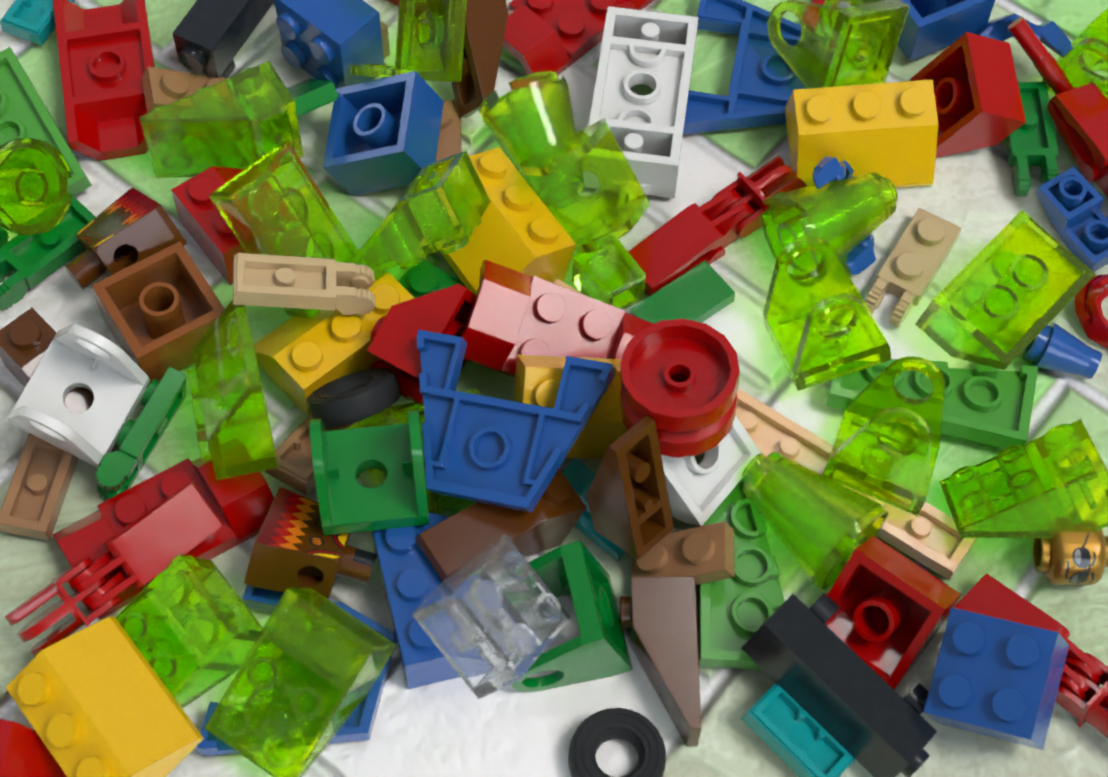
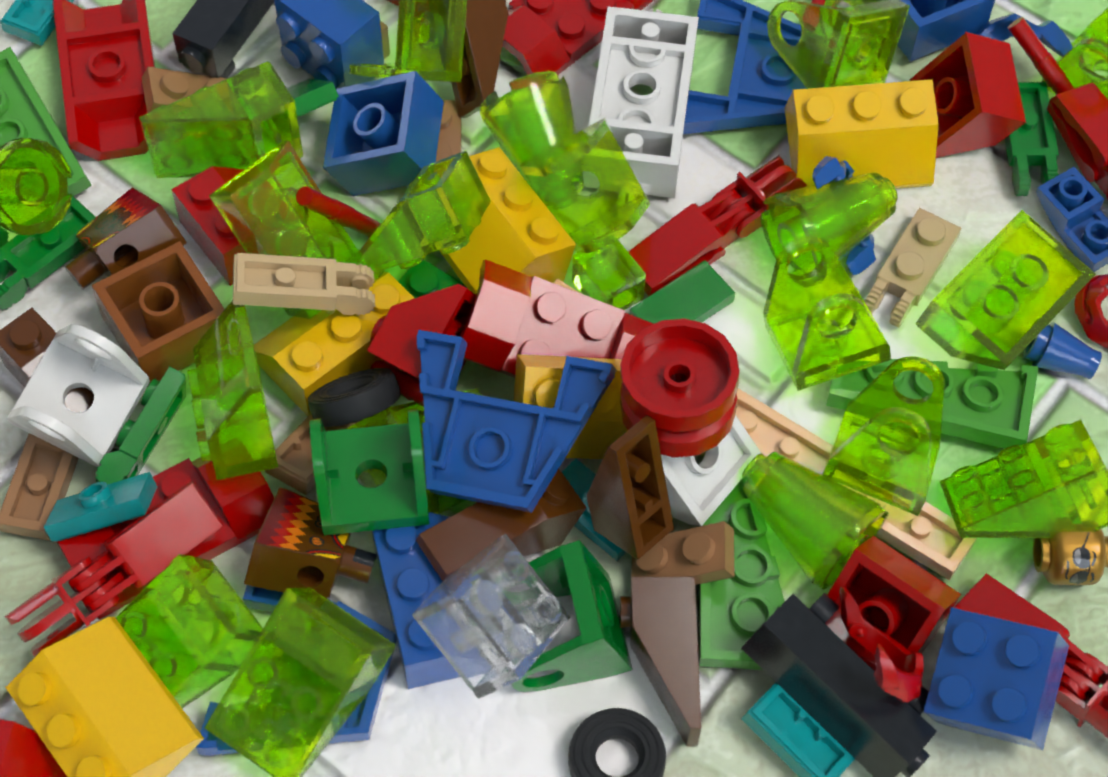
(100, 507): none -> teal plate
(335, 210): none -> red piece
(896, 667): none -> red helmet

